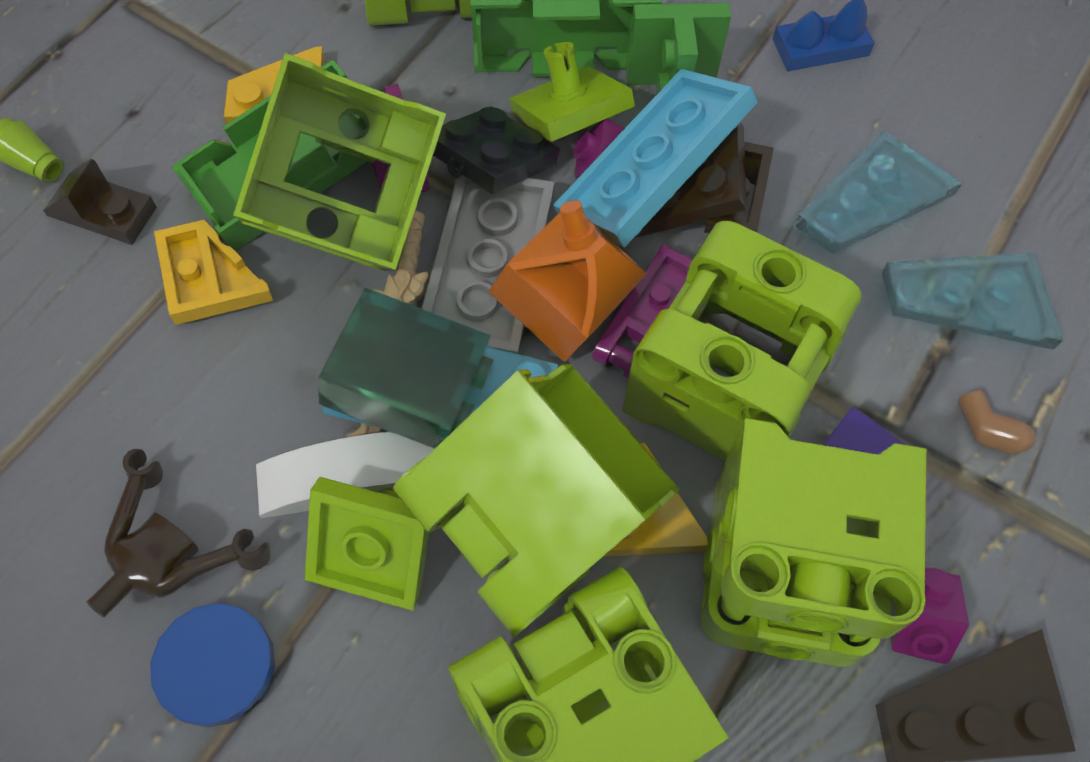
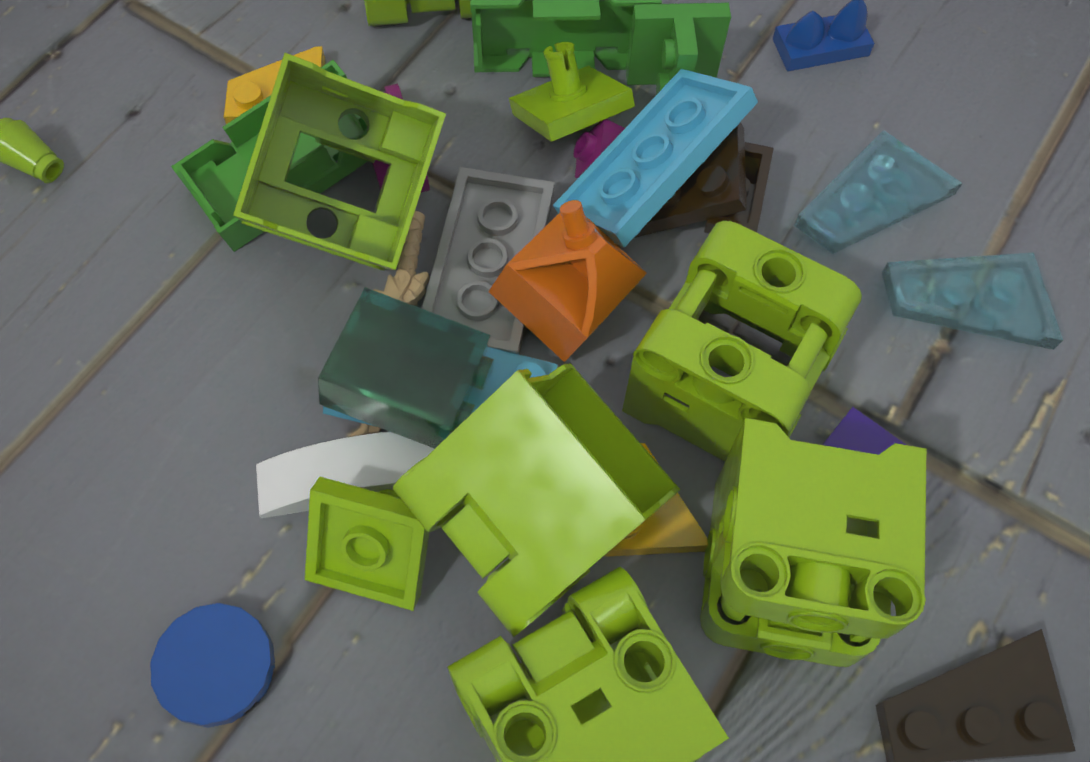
(100, 206): dark brown slope -> none
(158, 553): dark brown piece -> none
(204, 274): yellow wing -> none
(493, 149): black plate -> none
(652, 294): magenta plate -> none
(940, 625): magenta bracket -> none
(995, 429): medium nougat arm -> none

